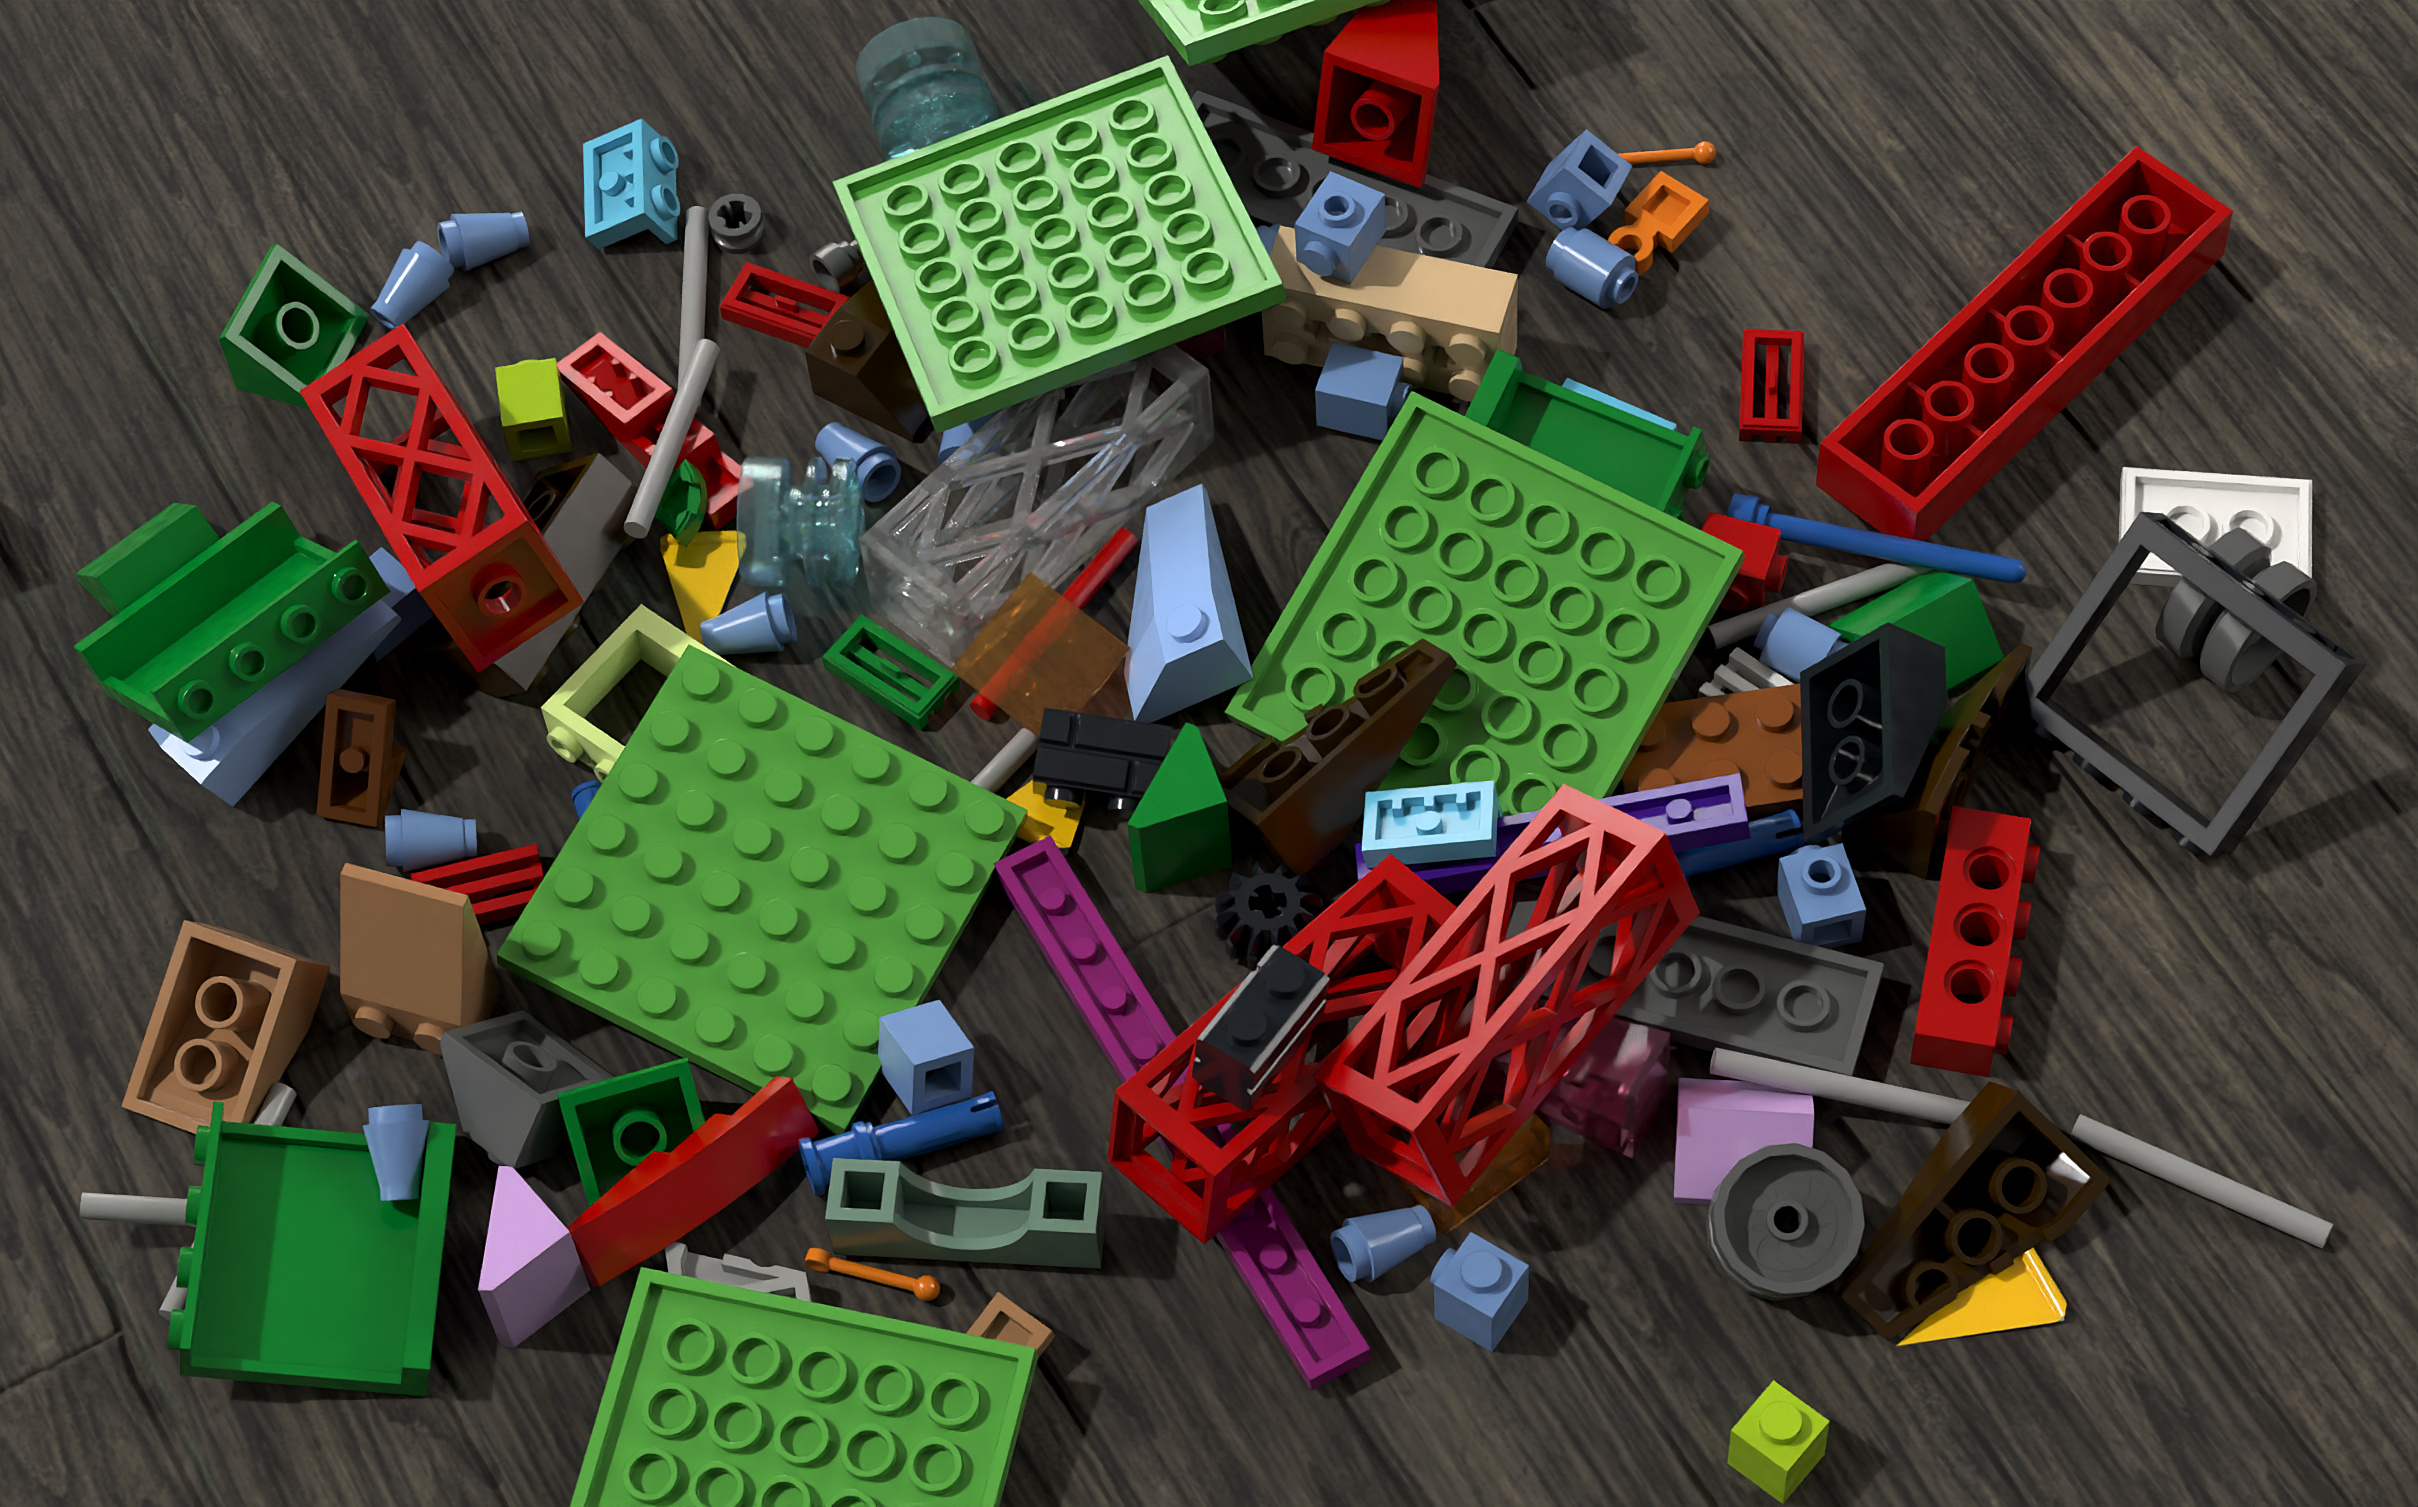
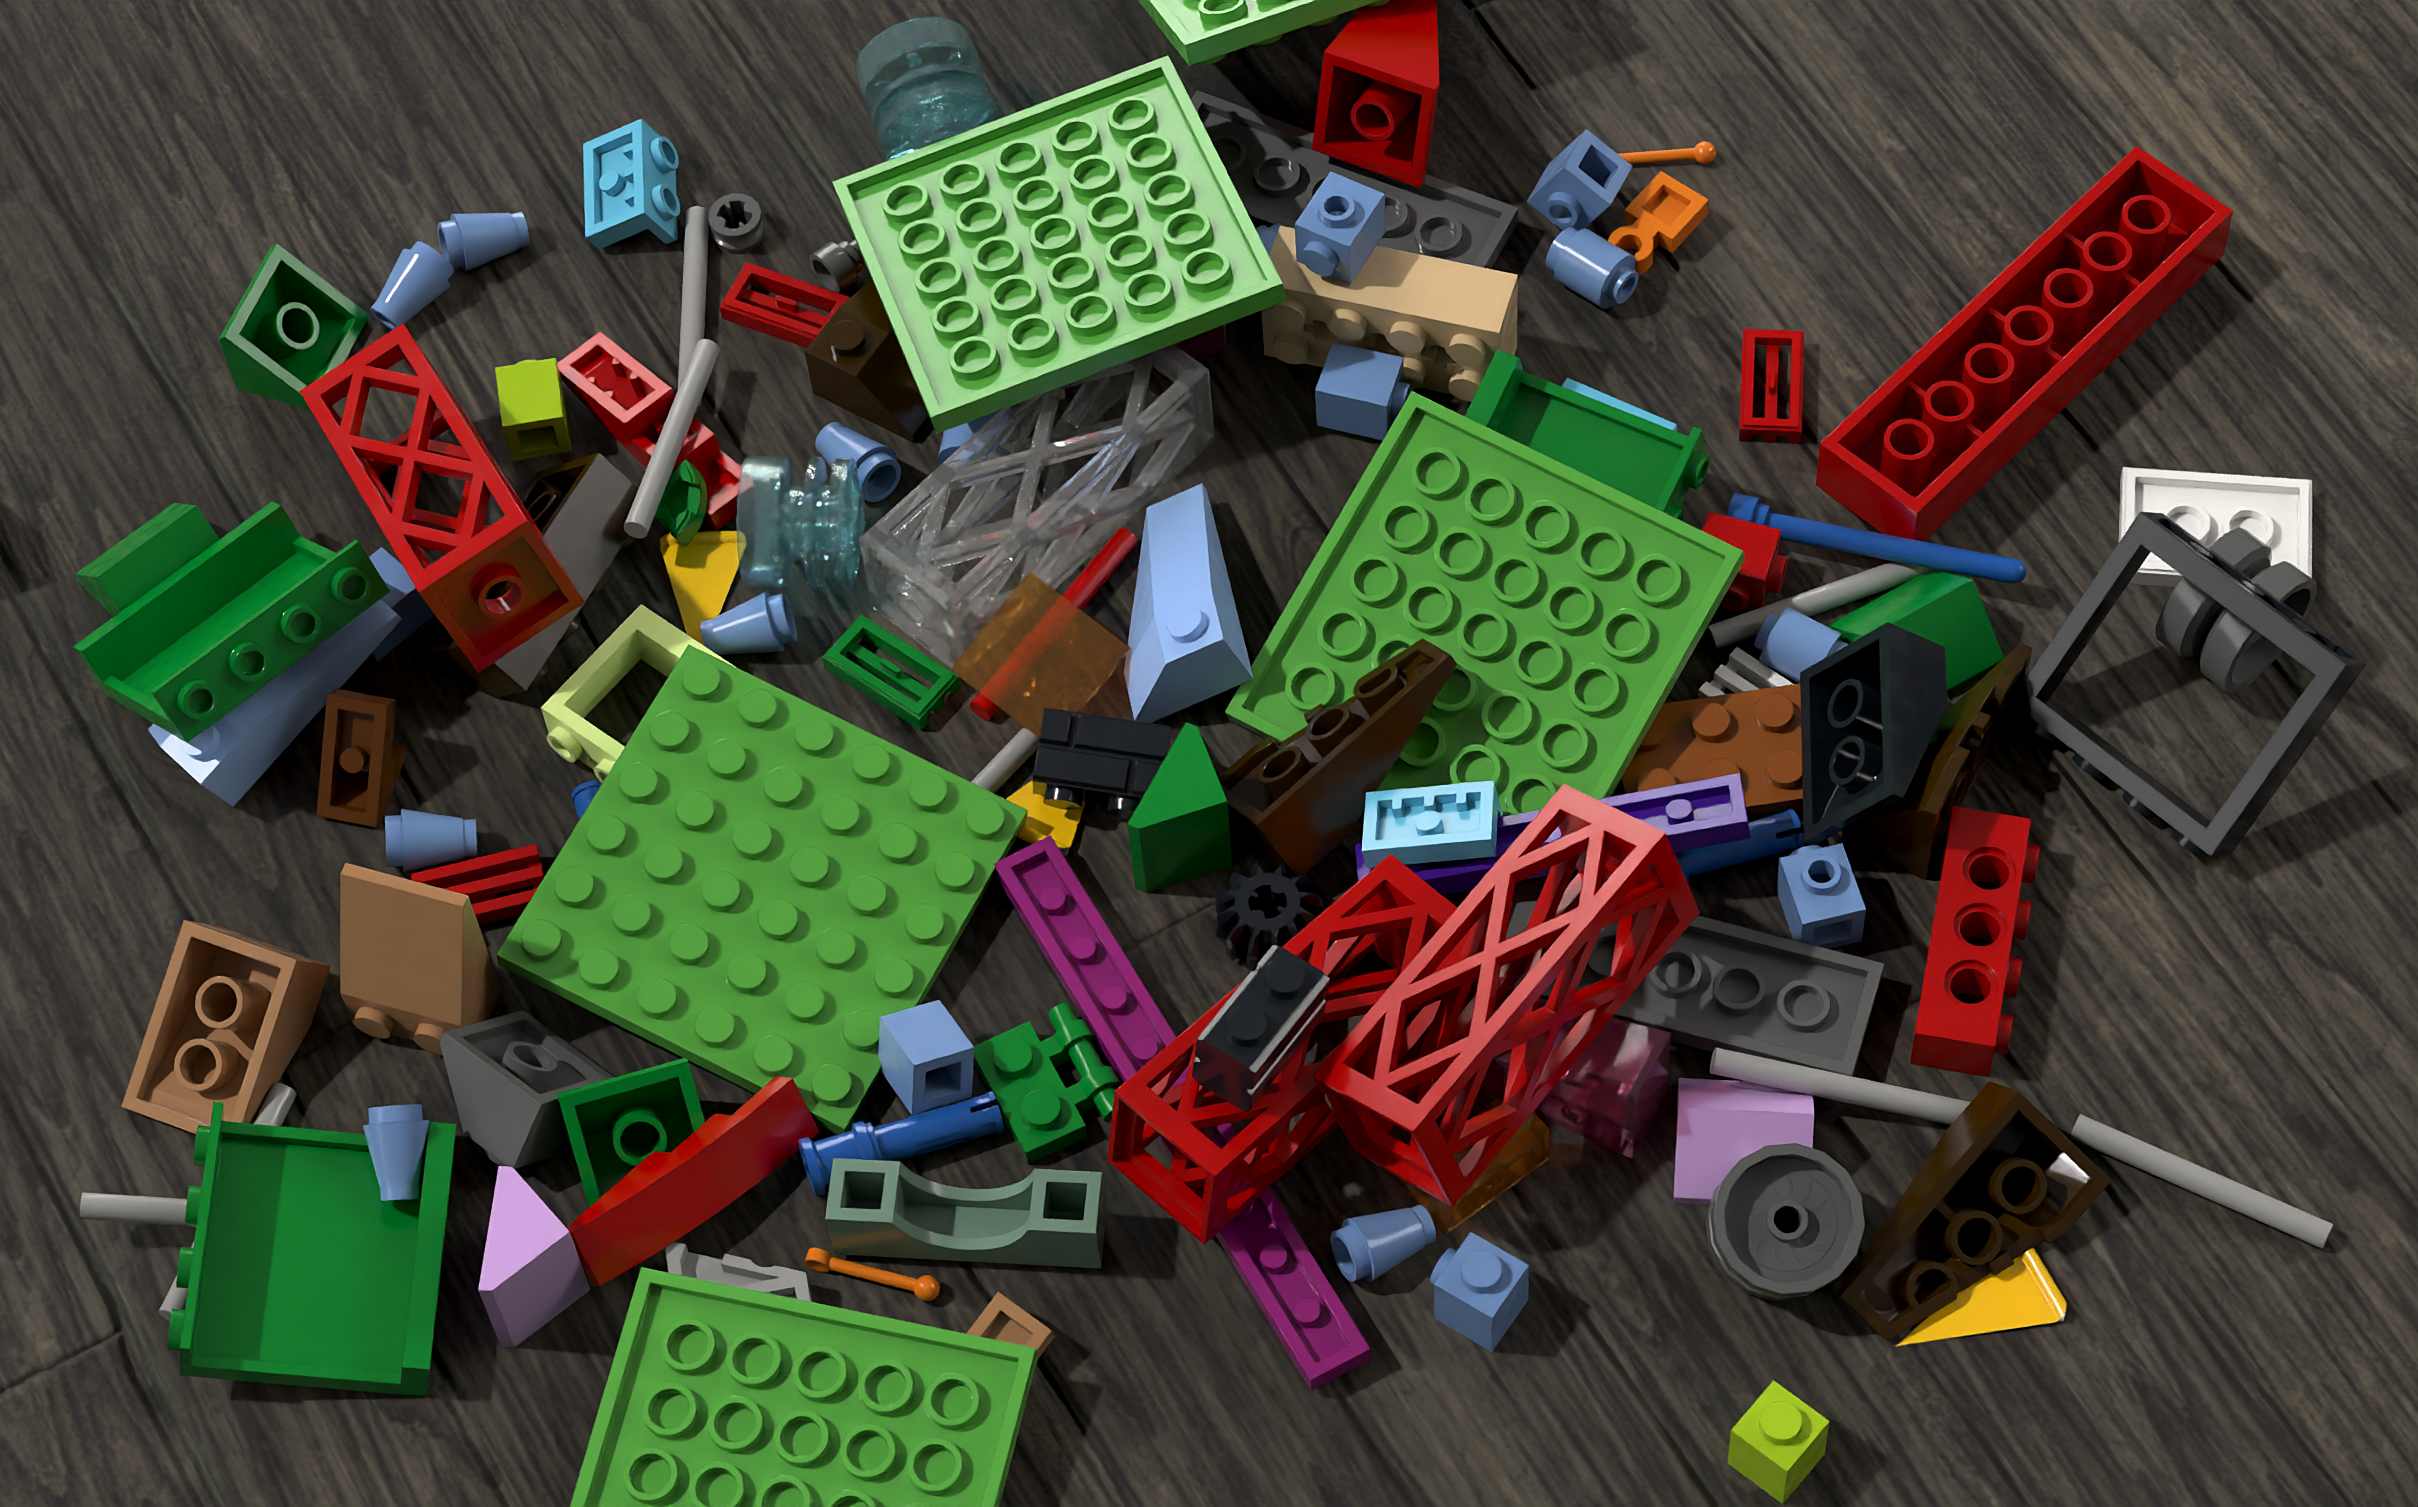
(1029, 1090): none -> green plate

